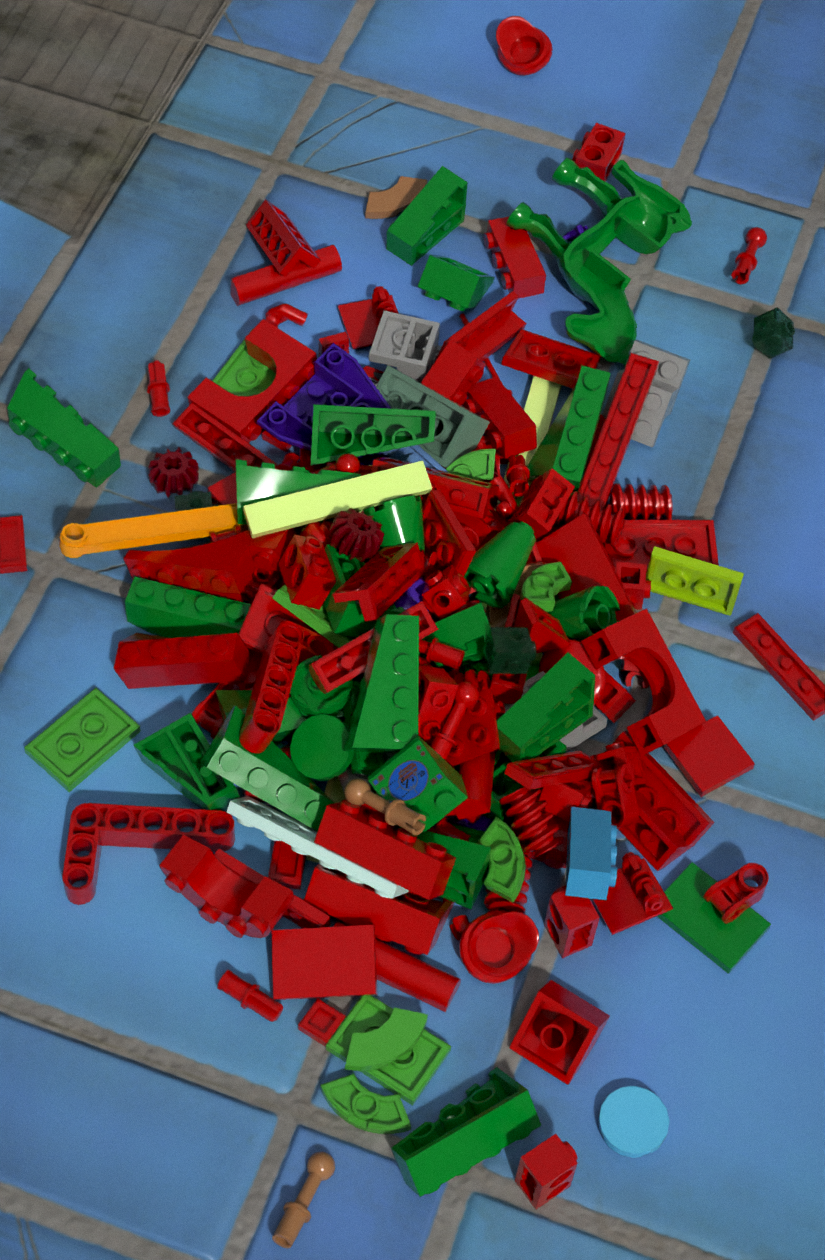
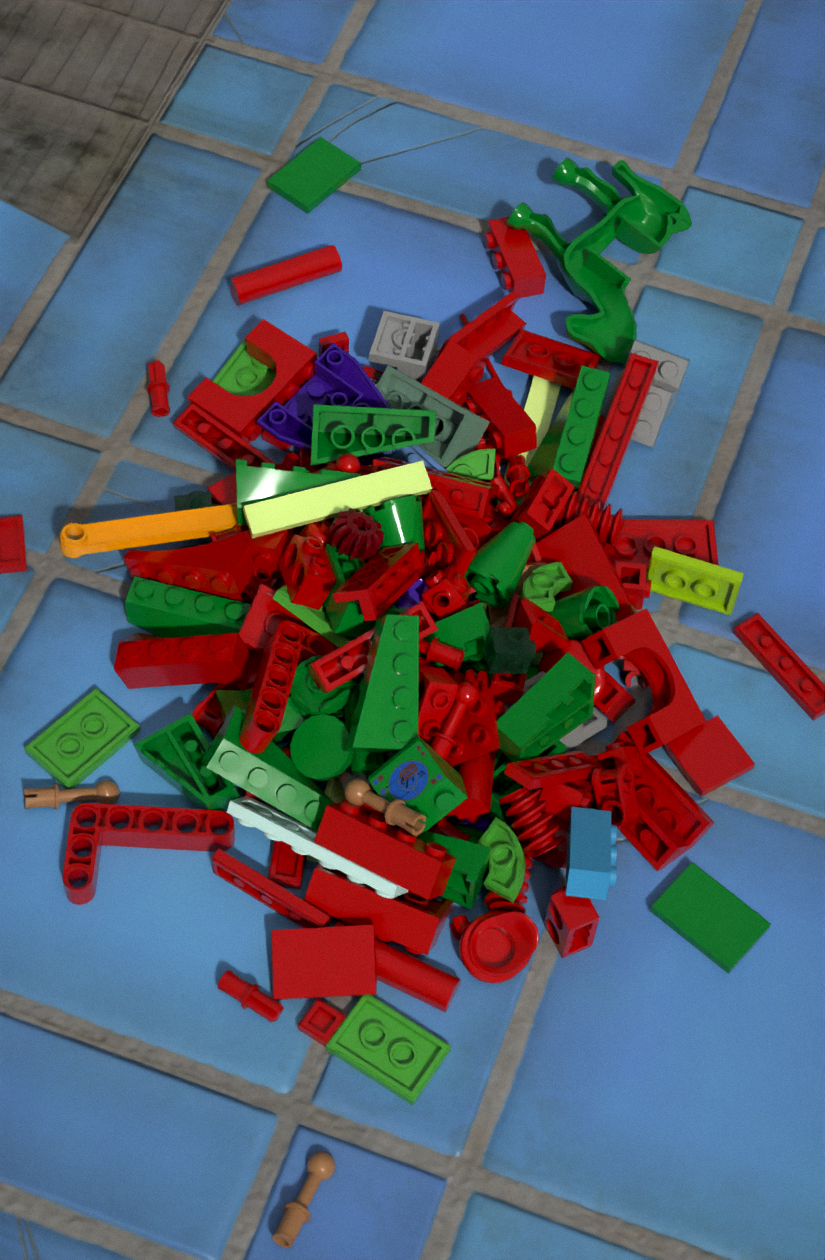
(61, 432): green wedge -> none
(104, 793): none -> medium nougat pin
(173, 472): dark red gear -> none
(221, 894): red brick -> none
(284, 232): red fence -> none
(285, 312): red arm -> none
(314, 175): none -> green tile
(363, 317): red hinge -> none
(365, 1109): bright green tile -> none
(386, 1043): bright green tile -> none
(394, 200): medium nougat tile -> none
(428, 217): green wedge -> none
(454, 282): green slope -> none
(466, 1133): green wedge -> none
(522, 46): red piece -> none
(546, 1170): red brick -> none
(559, 1031): red slope -> none
(574, 233): dark purple piece -> none
(600, 150): red brick -> none
(633, 1121): medium azure tile -> none
(634, 897): red hinge -> none
(642, 502): red piece -> none
(733, 895): red piece -> none
(746, 261): red pin -> none
(773, 333): clear green brick -> none

